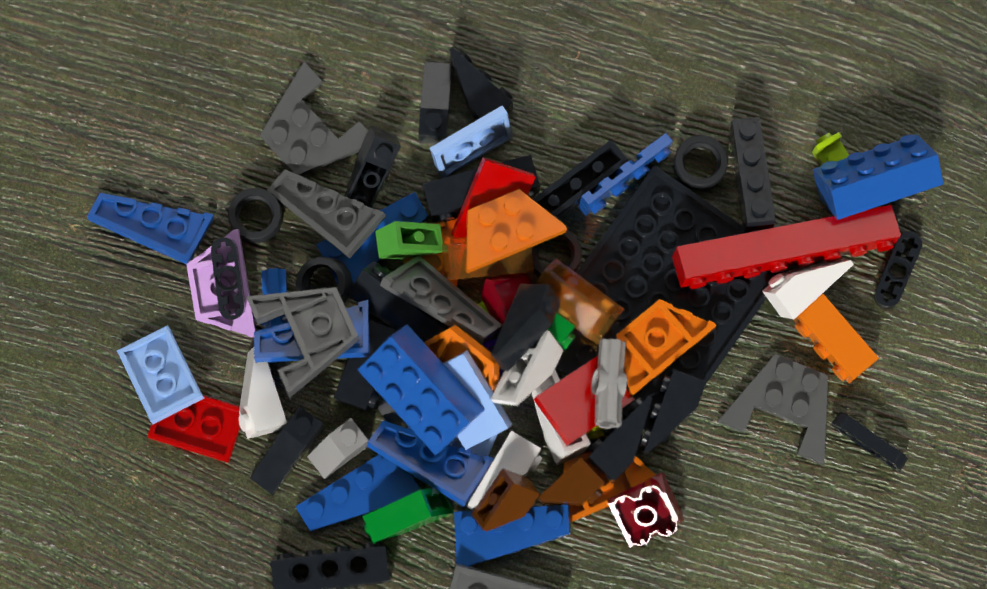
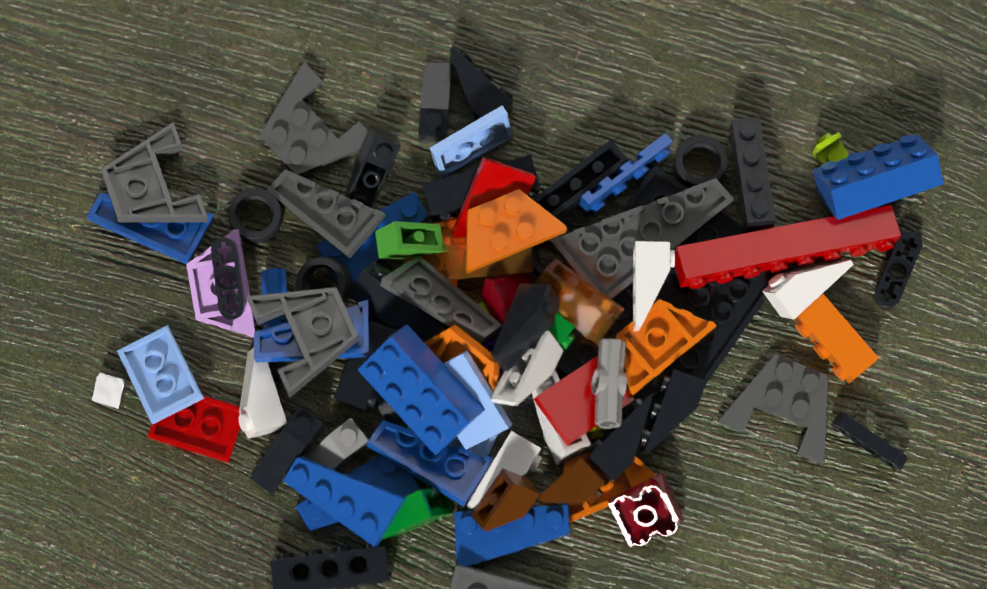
(109, 390): none -> slope
(140, 189): none -> dark grey wing
(354, 503): none -> blue wing
(605, 249): none -> dark grey wing
(650, 270): none -> white slope

